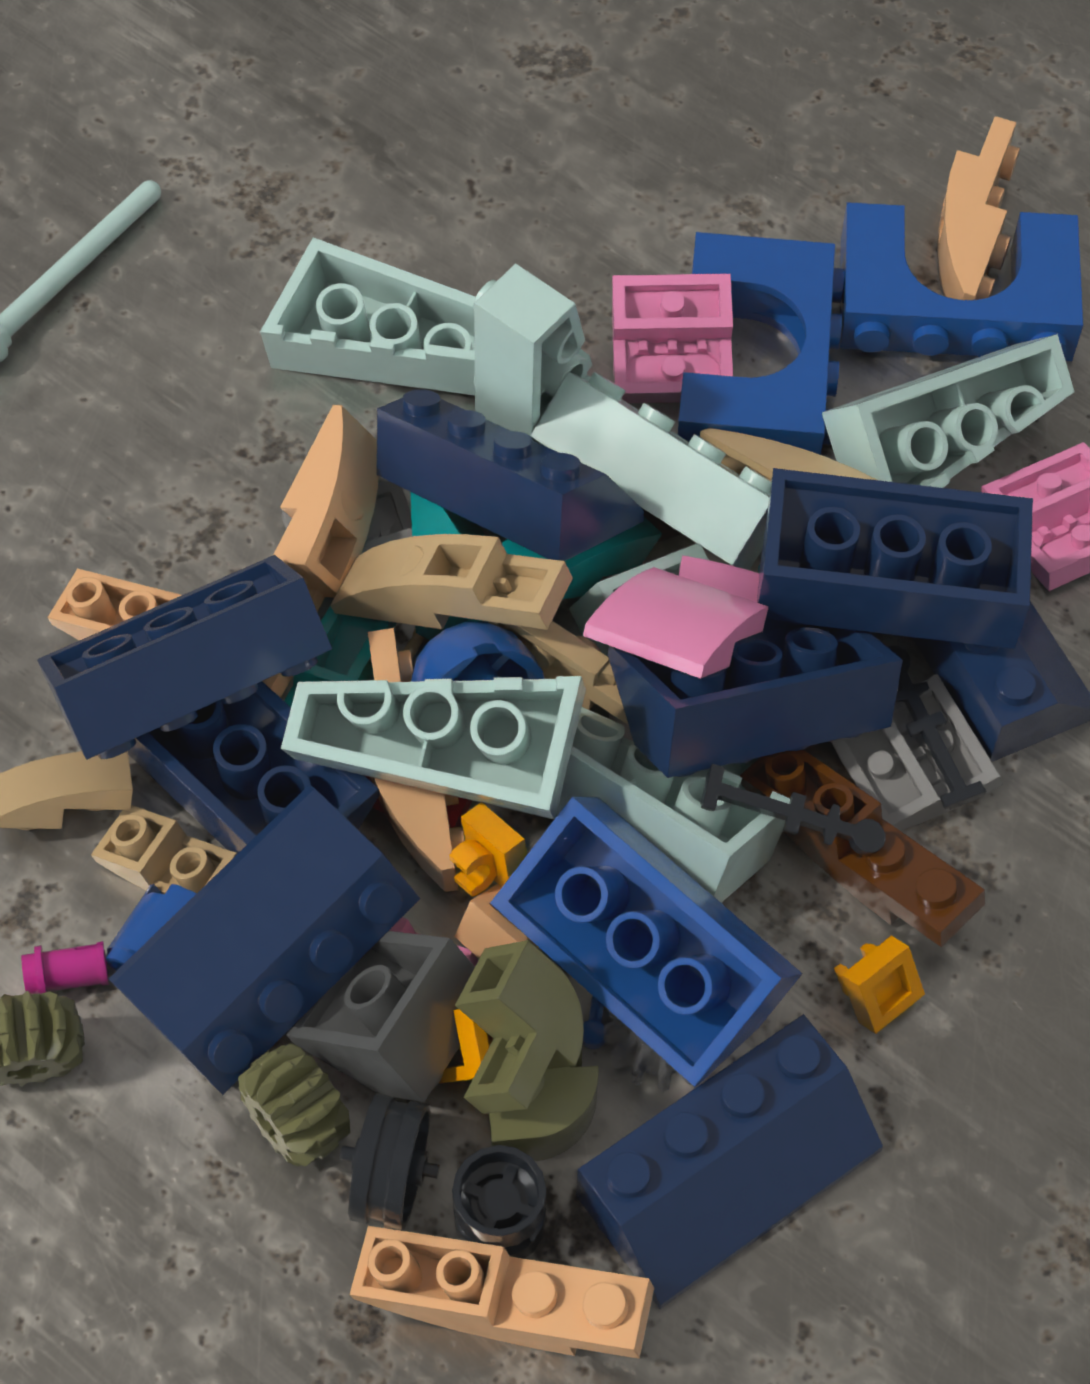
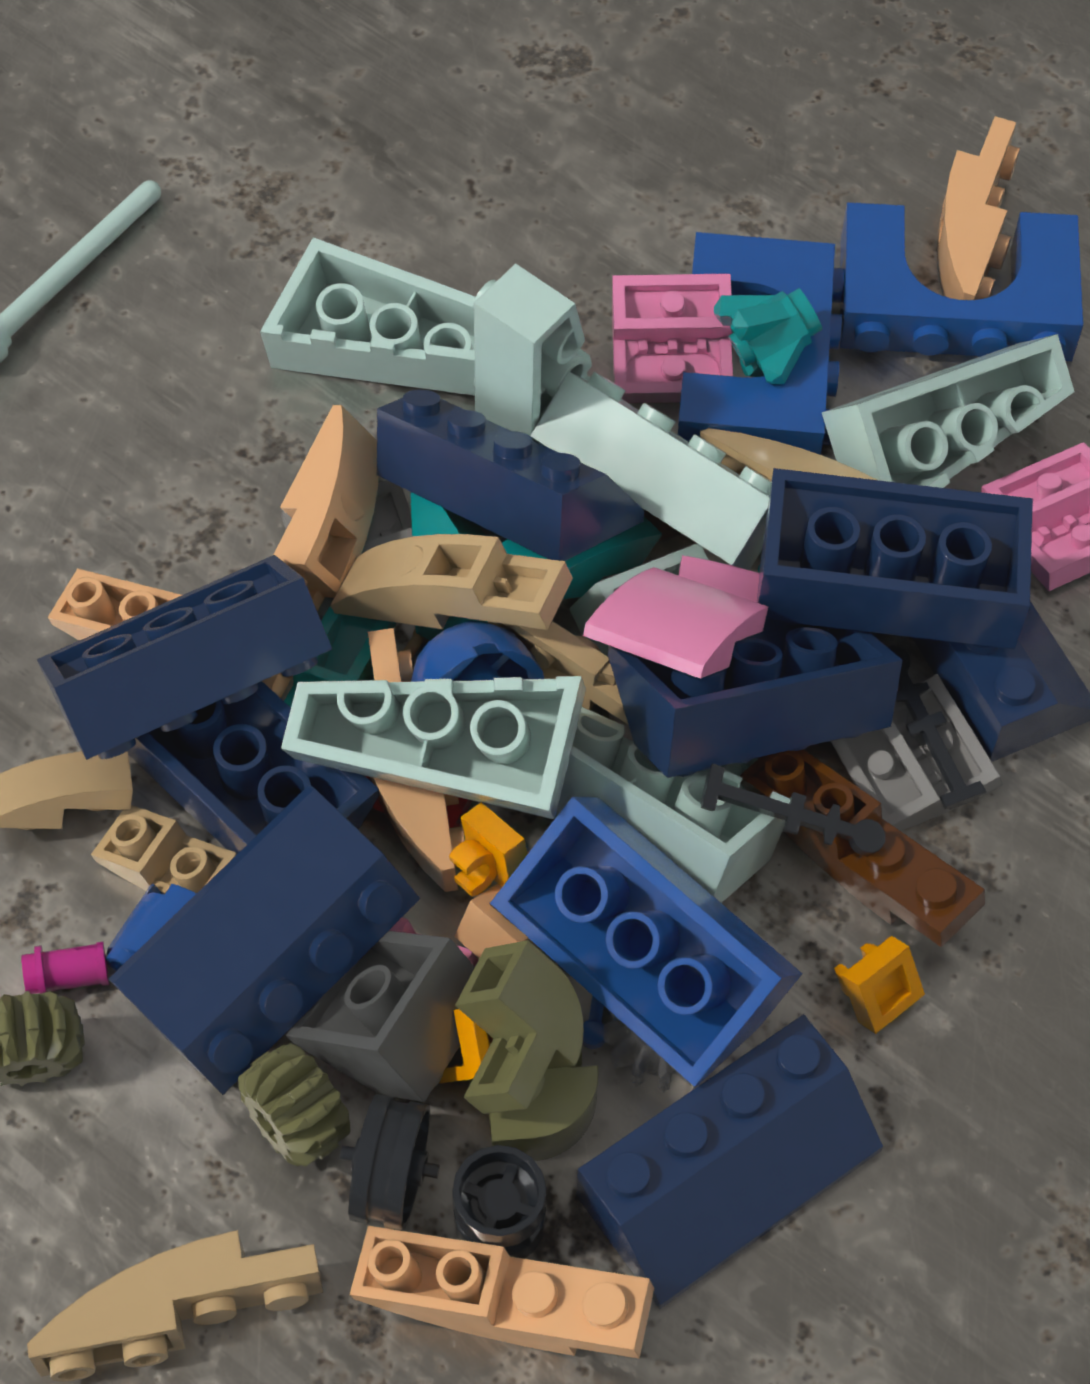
(142, 1307): none -> tan slope
(768, 331): none -> teal rock

